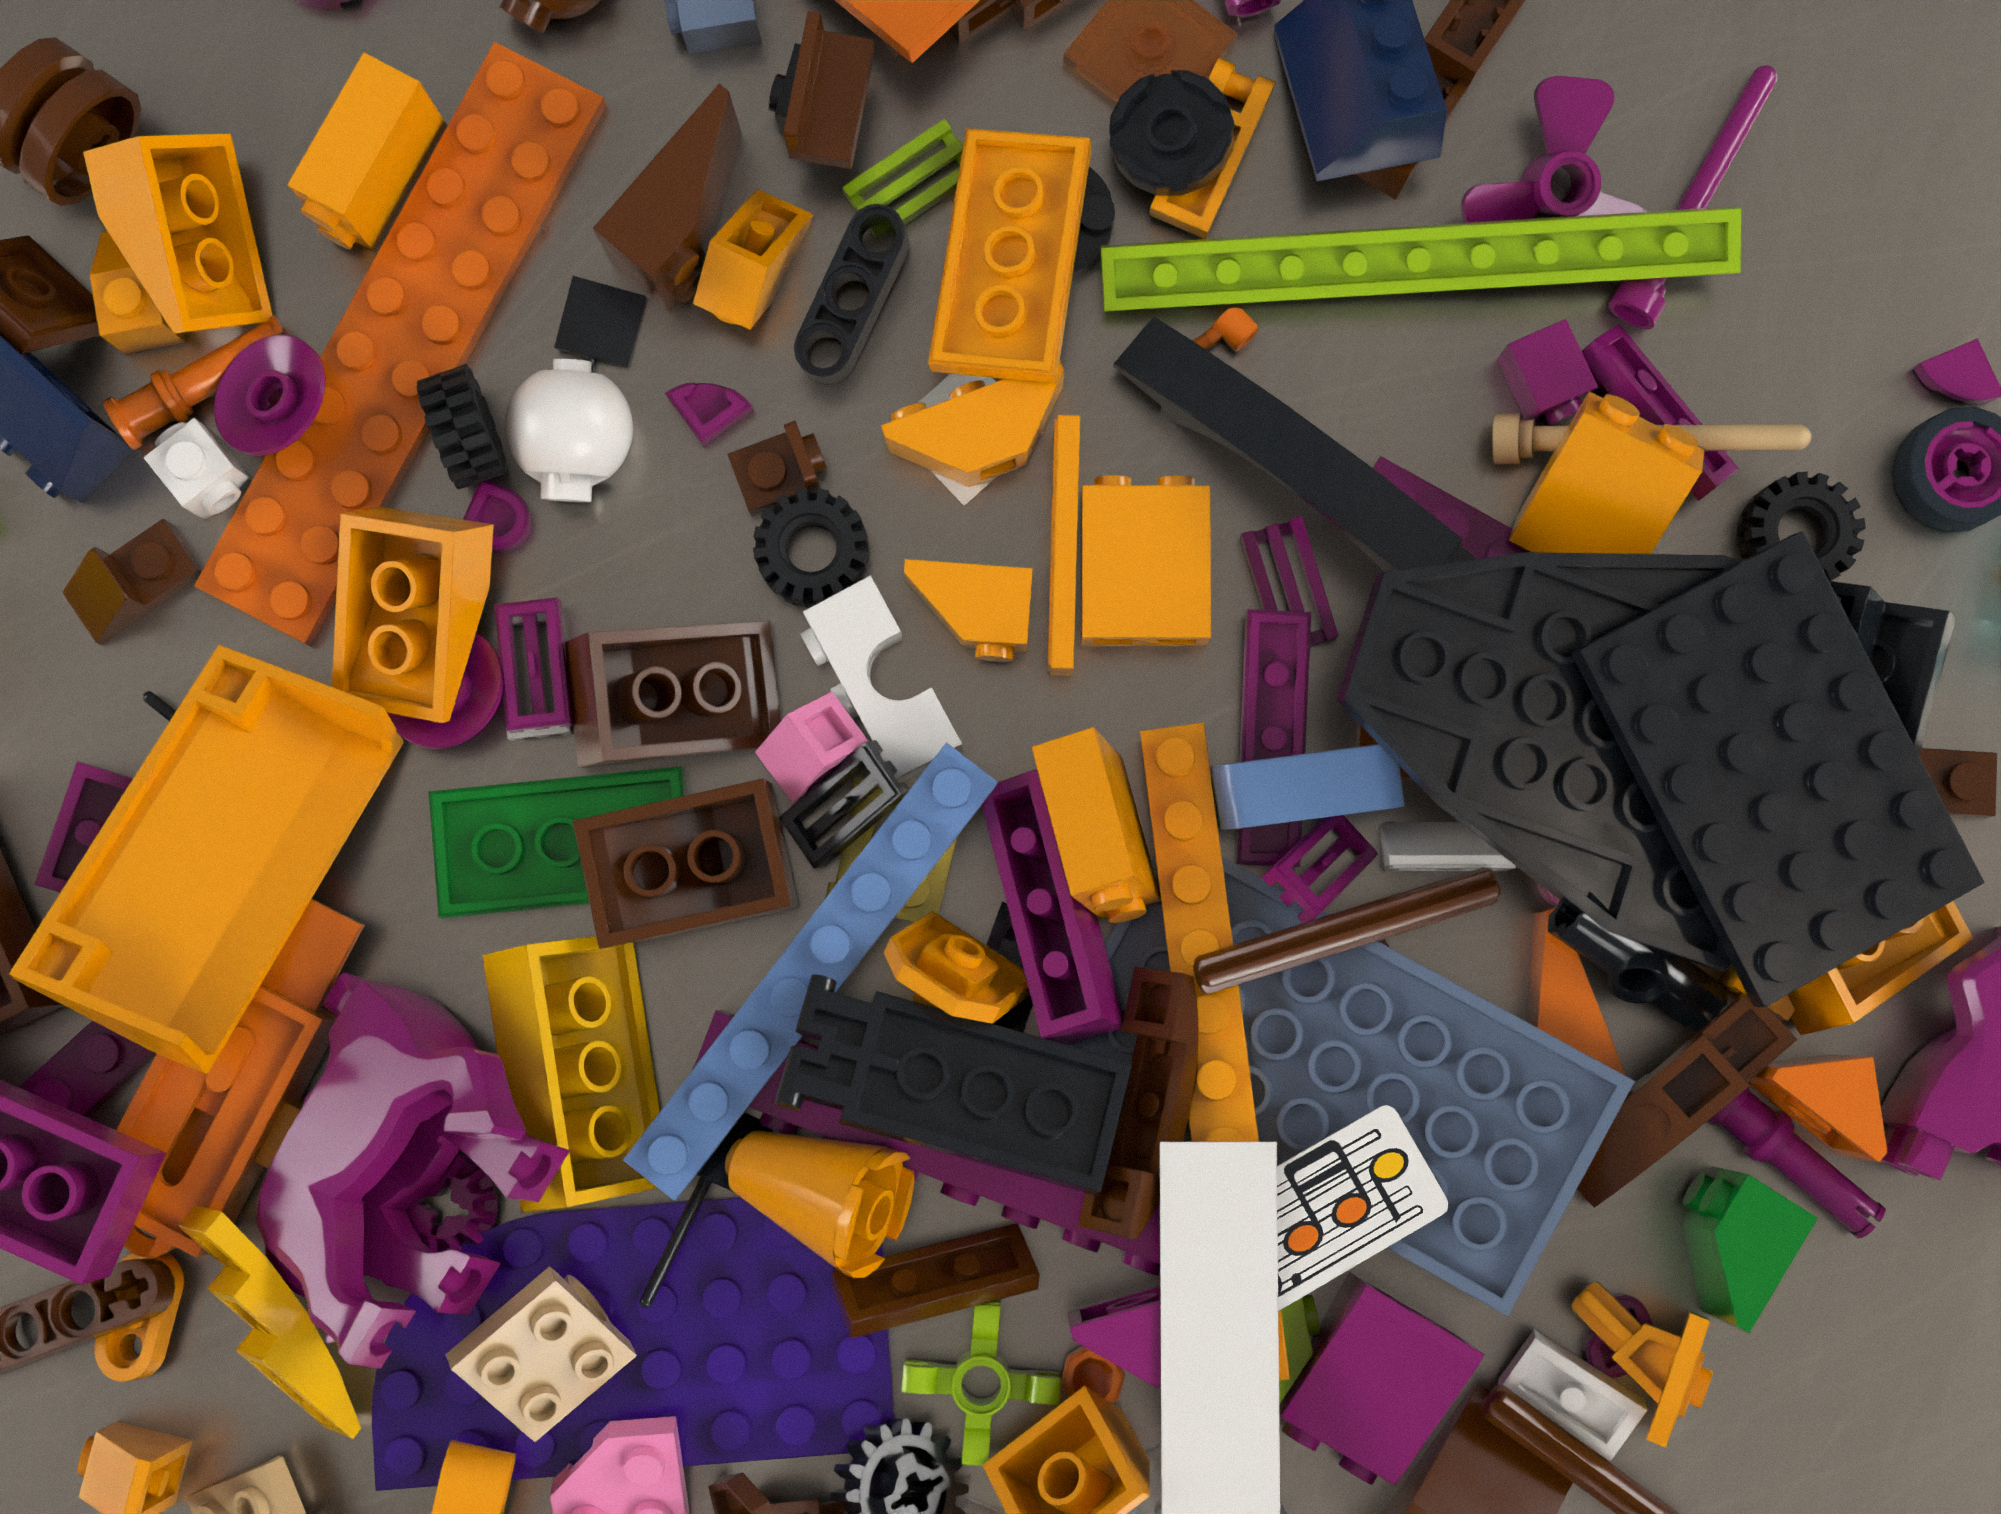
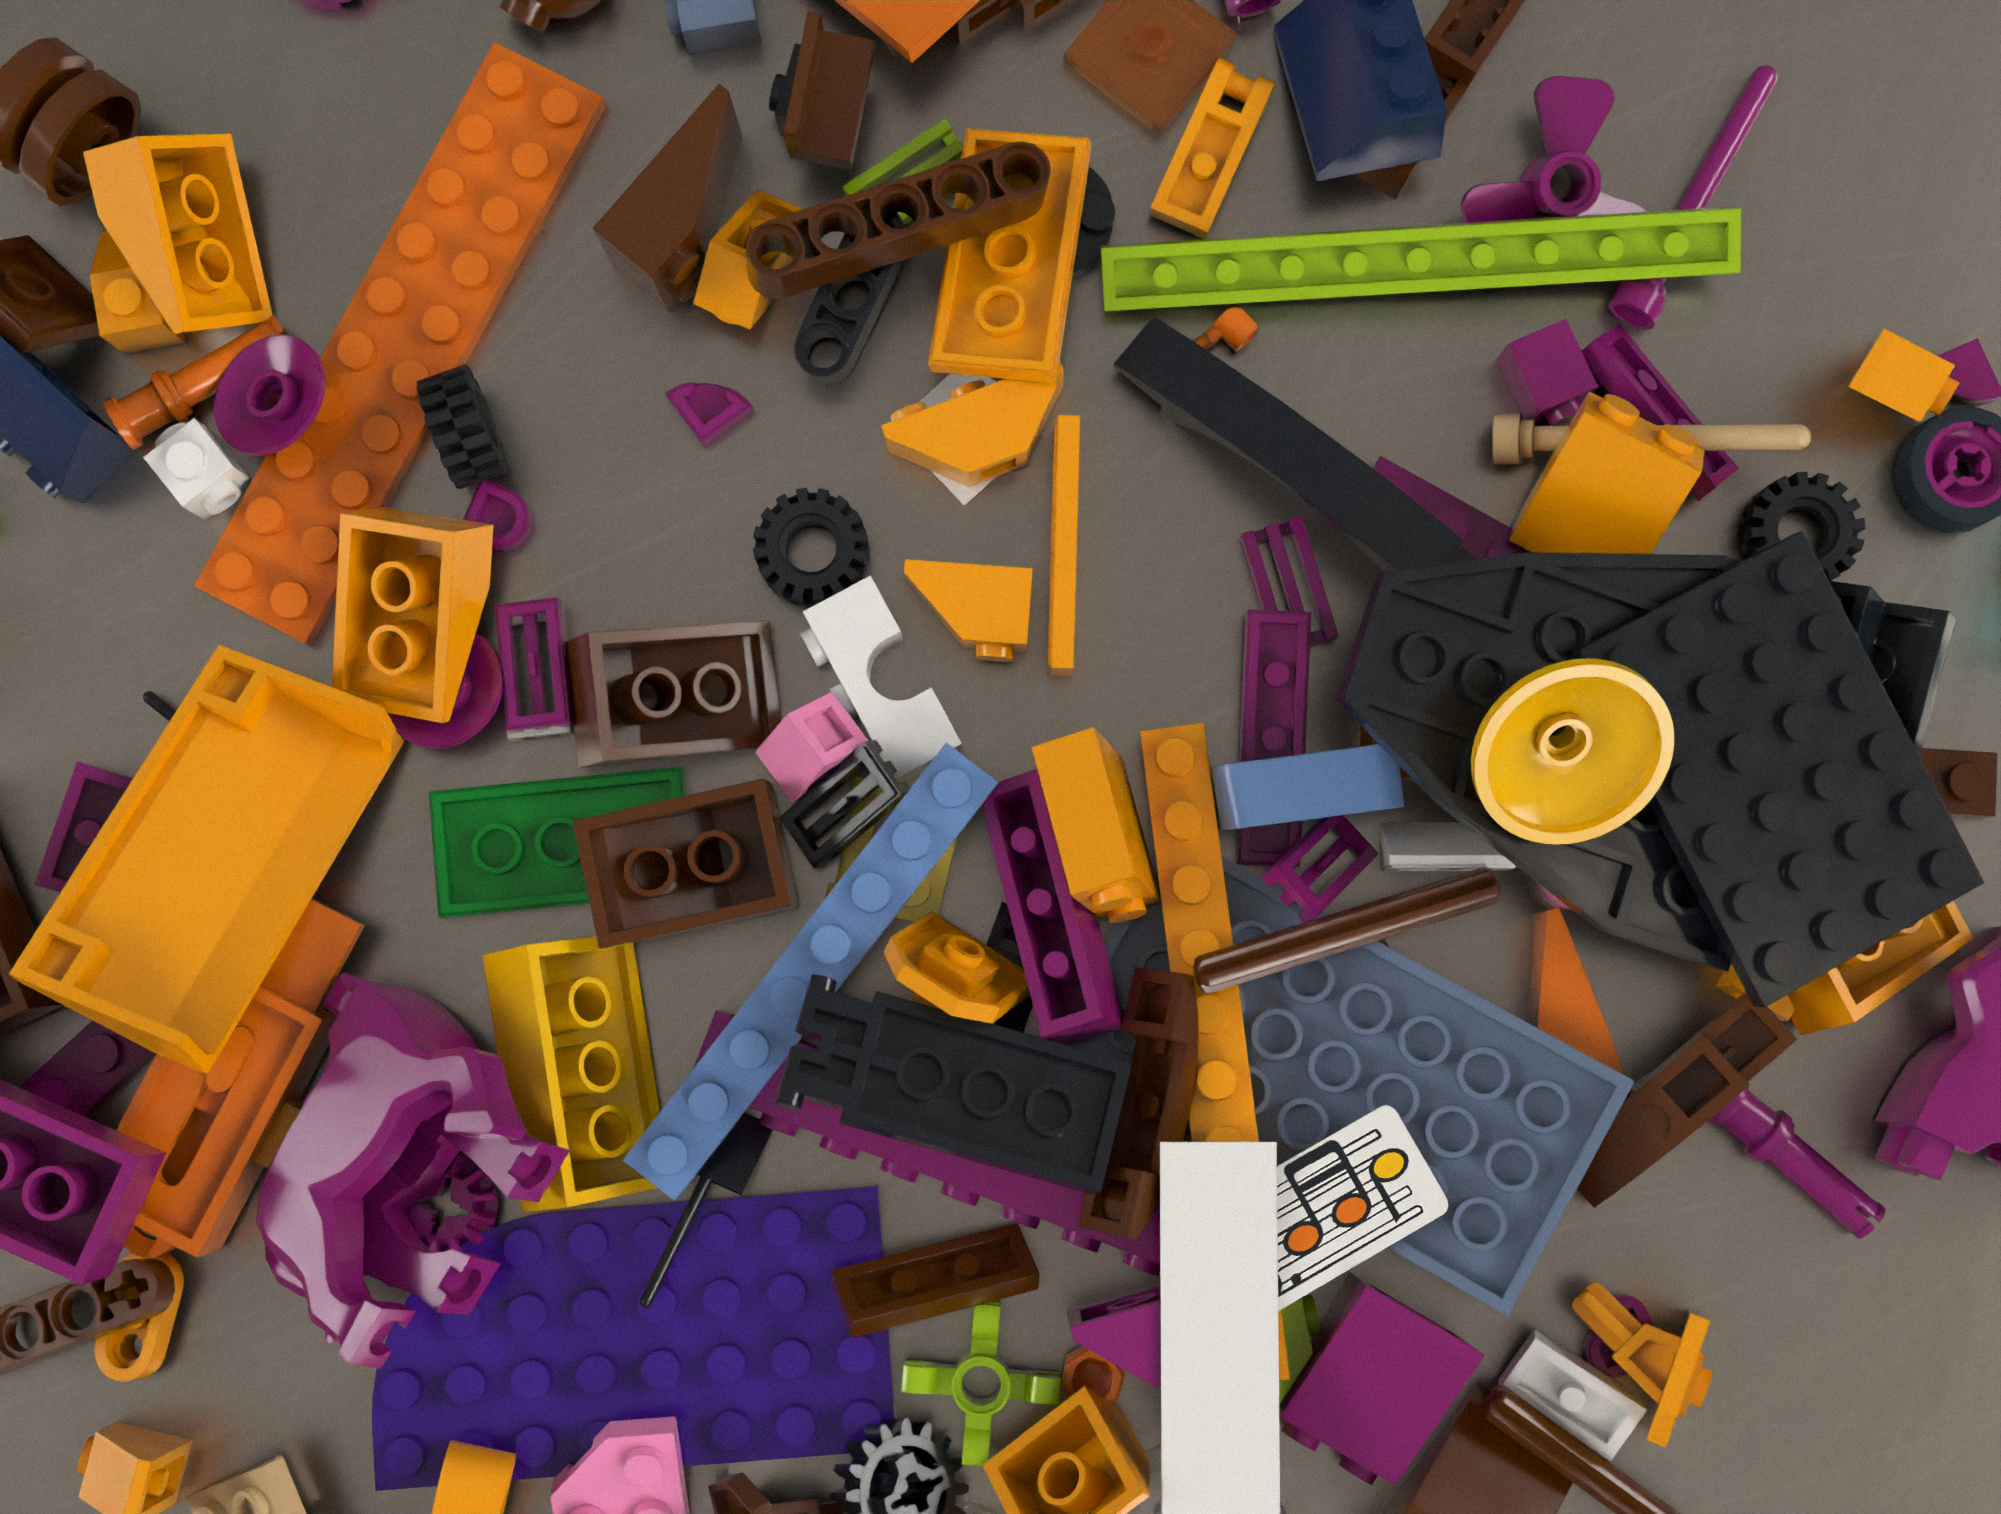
(130, 582): reddish brown slope -> none
(282, 1336): yellow slope -> none
(367, 154): light orange brick -> none
(542, 1353): tan plate -> none
(568, 429): white brick -> none
(599, 322): black piece -> none
(777, 468): reddish brown bracket -> none
(825, 1193): light orange cone -> none
(916, 195): none -> reddish brown beam
(1145, 562): light orange brick -> none
(1171, 133): black tile -> none
(1591, 772): none -> yellow dish
(1641, 972): black piece -> none
(1739, 1243): green slope -> none
(1831, 1100): orange slope -> none
(1905, 377): none -> light orange slope

